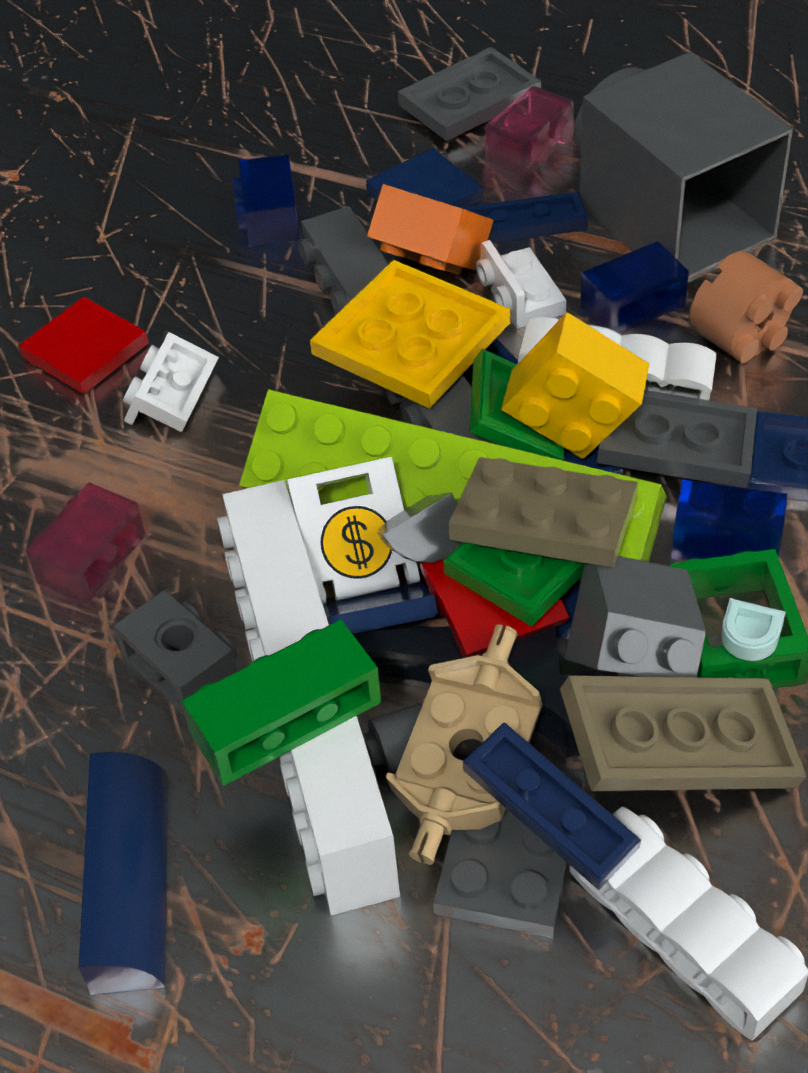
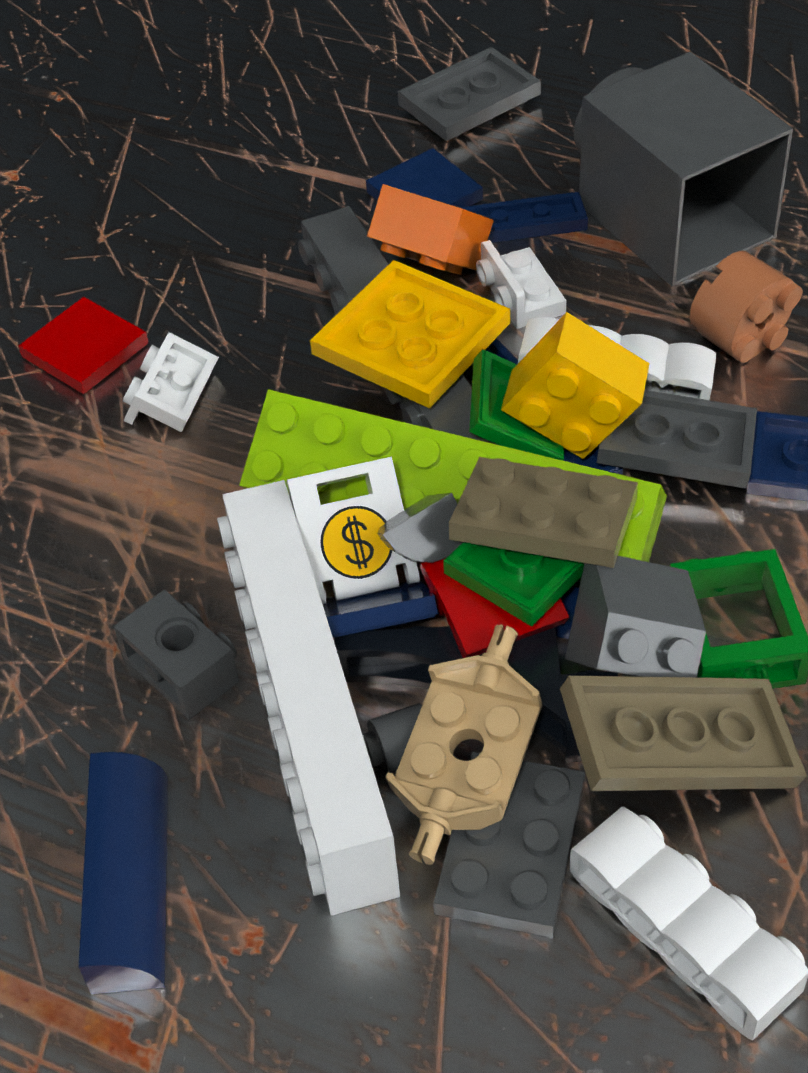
(86, 543): clear pink brick -> none
(266, 200): clear blue brick -> none
(282, 701): green brick -> none
(529, 130): clear pink brick -> none
(551, 805): dark blue tile -> none
(634, 288): clear blue brick -> none
(726, 520): clear blue brick -> none
(751, 630): light aqua tile -> none

